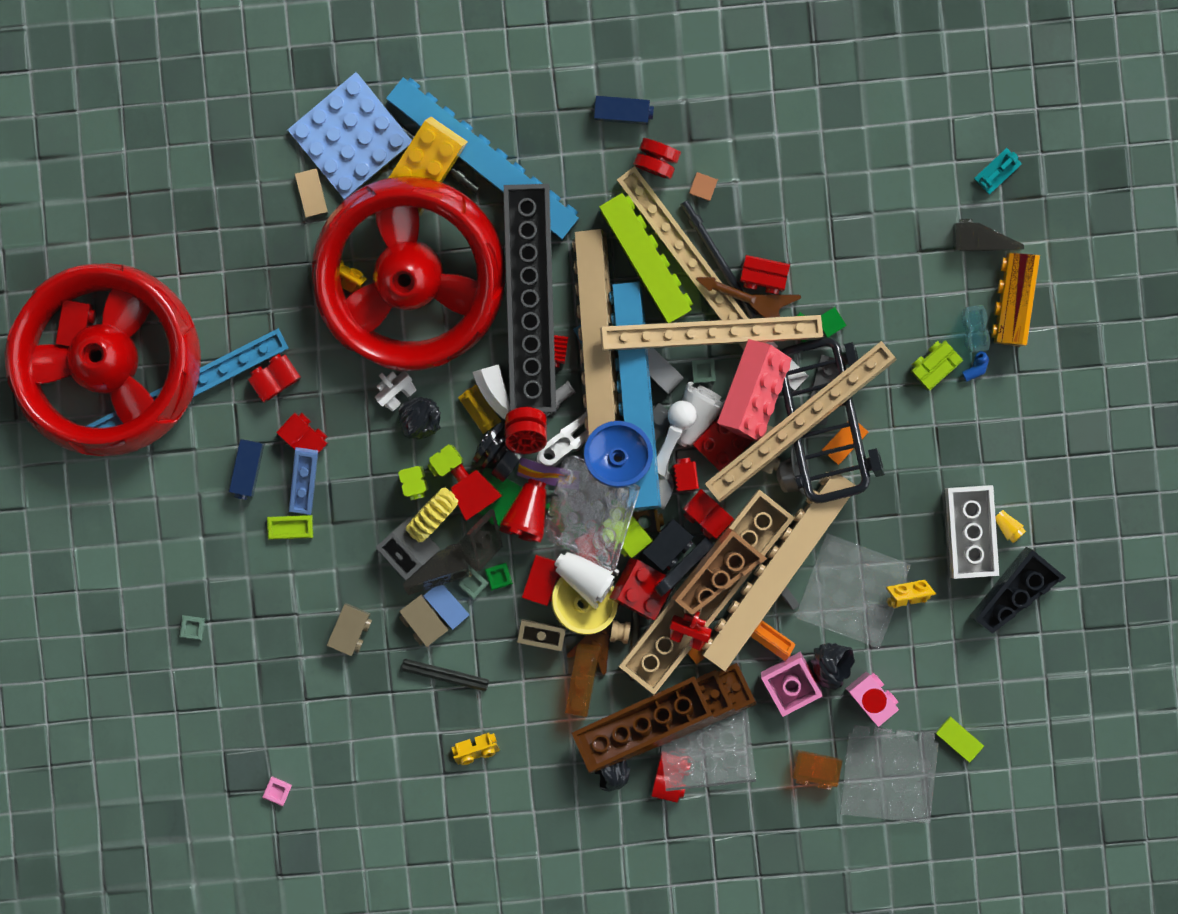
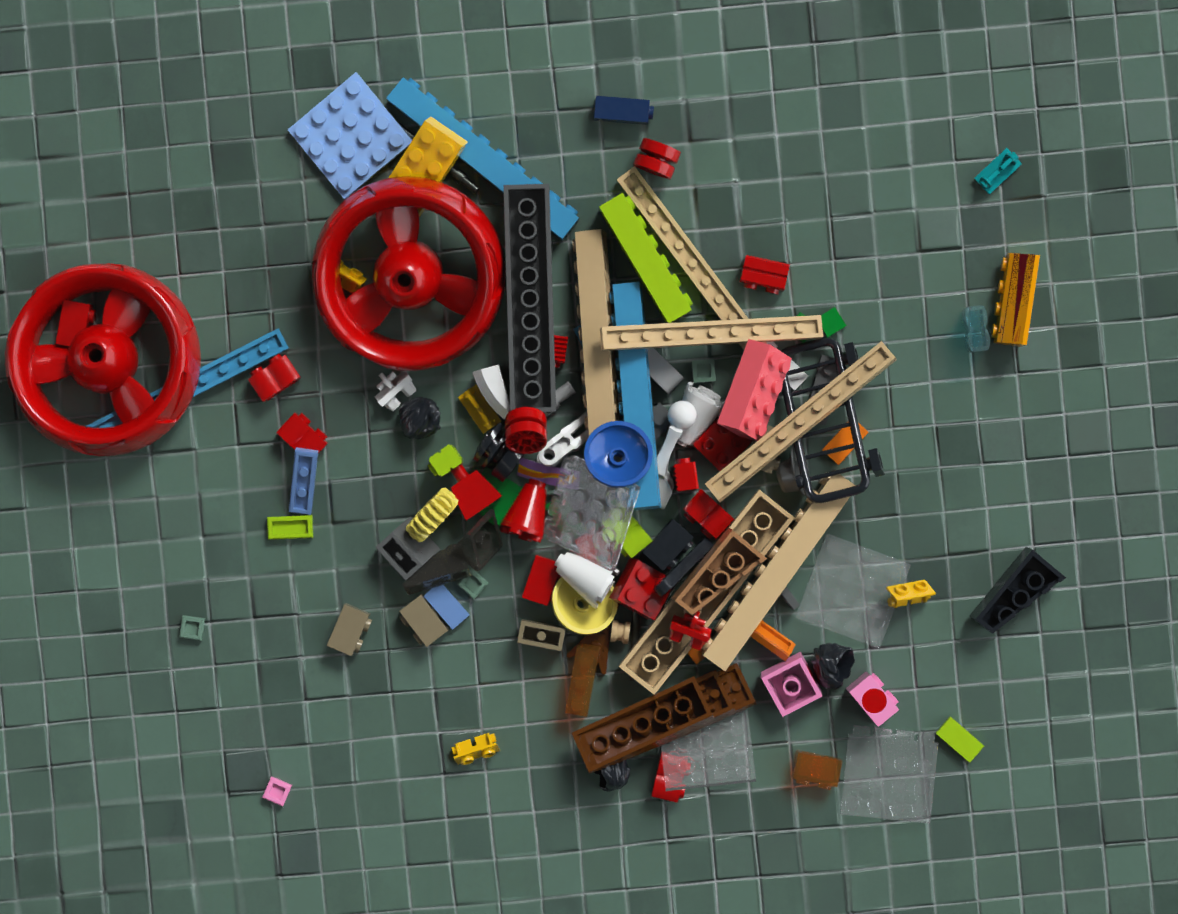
(246, 469): dark blue brick -> none
(311, 193): tan tile -> none
(413, 482): lime brick -> none
(445, 675): pearl dark grey axle -> none
(498, 576): green tile -> none
(656, 519): dark brown bracket -> none
(696, 221): black bar -> none
(703, 186): nougat tile -> none
(766, 305): reddish brown piece -> none
(935, 365): lime brick -> none
(972, 531): white brick -> none
(977, 237): clear smoke slope -> none
(979, 367): blue arm -> none
(1009, 526): yellow cone -> none

